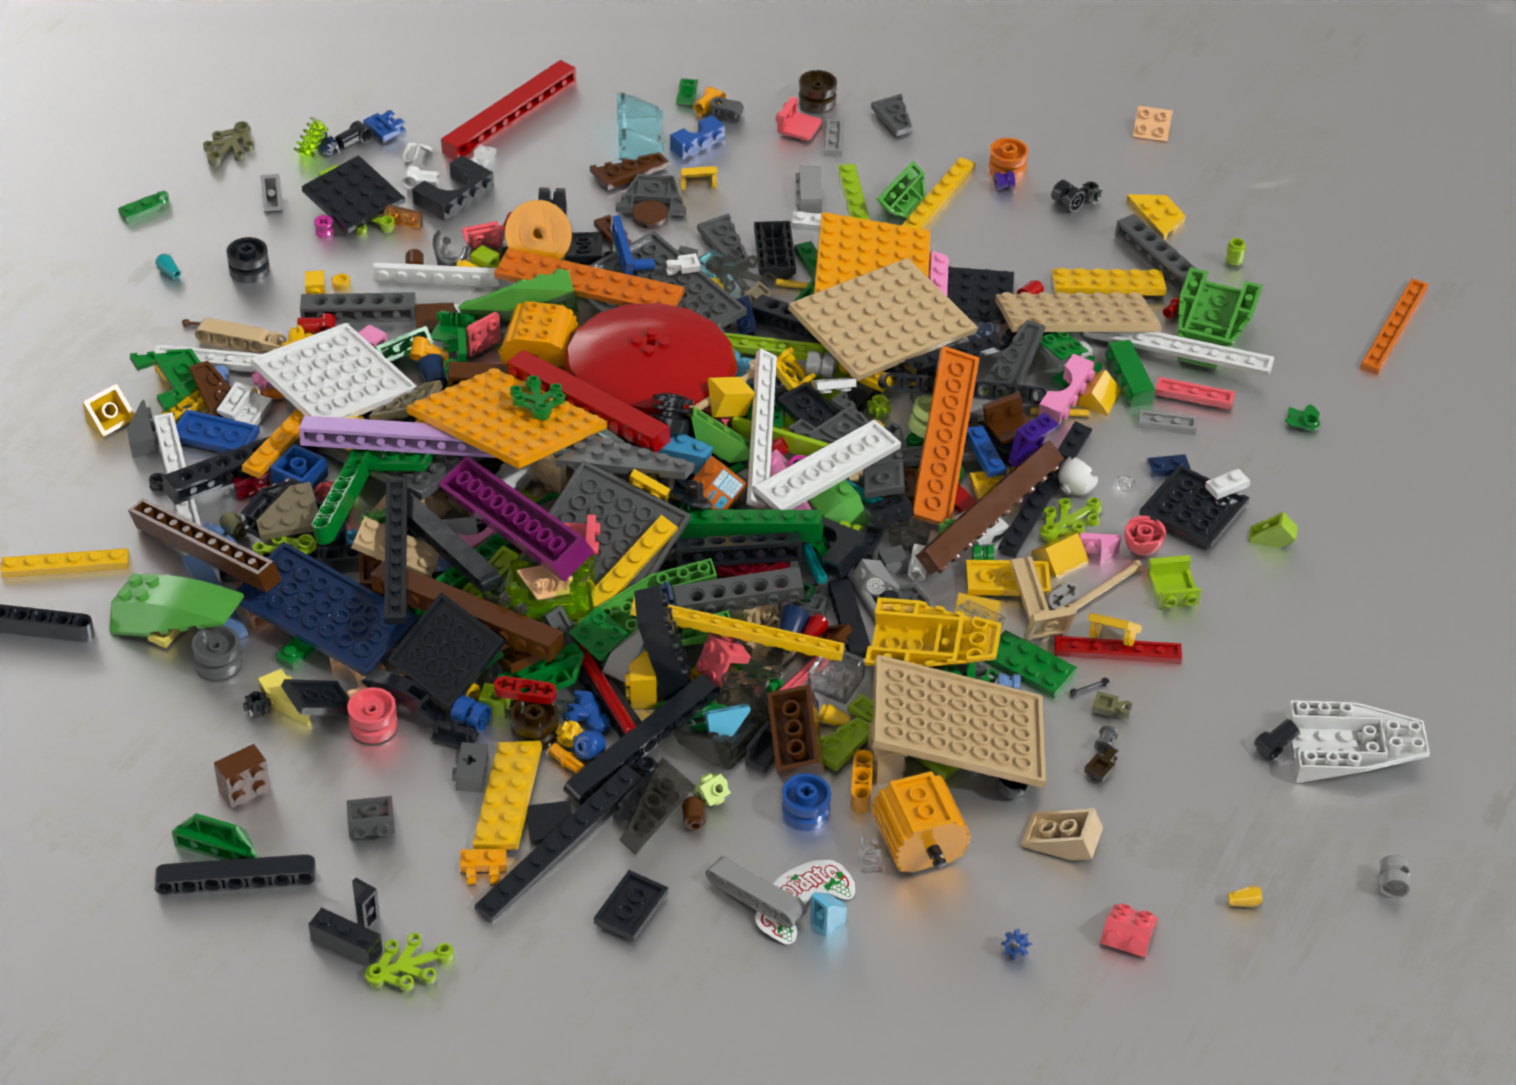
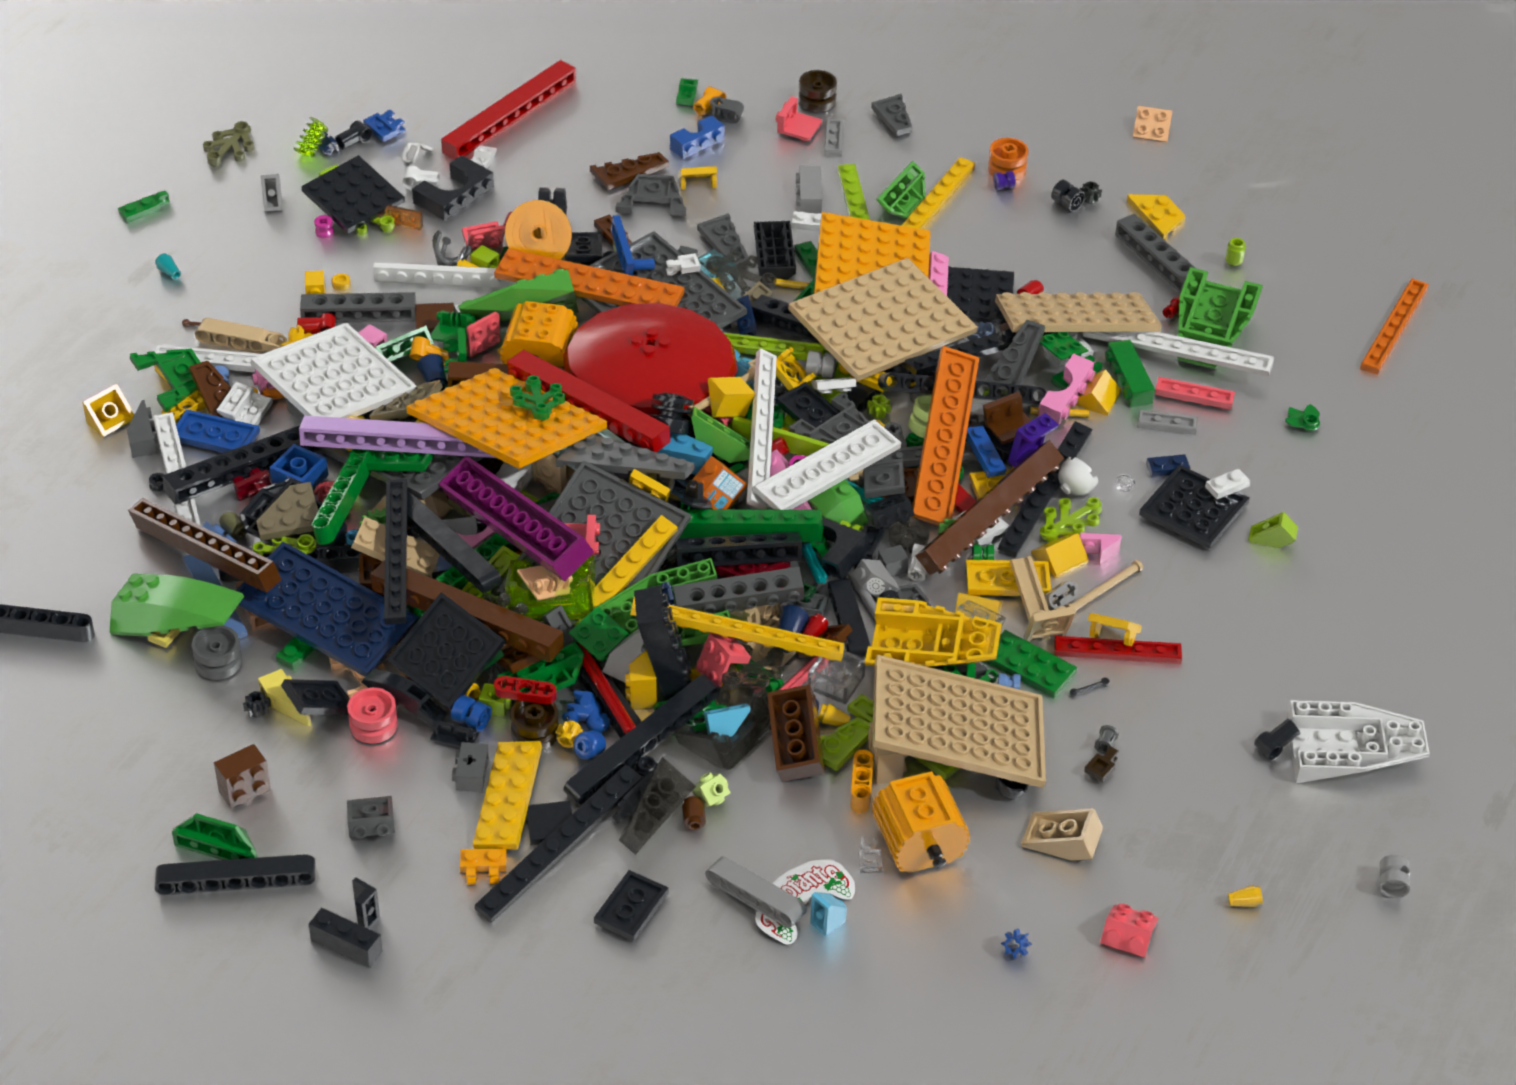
(65, 562): yellow plate -> none
(248, 260): black wheel -> none
(274, 446): light orange plate -> none
(406, 964): lime plant -> none
(414, 256): reddish brown brick -> none
(565, 758): light orange axle -> none
(638, 127): clear light blue windscreen -> none
(650, 213): reddish brown tile -> none
(760, 749): black panel -> none
(806, 802): blue wheel -> none
(1108, 281): yellow plate -> none
(1108, 705): olive plate -> none
(1144, 535): coral cylinder -> none
(1173, 581): lime panel -> none

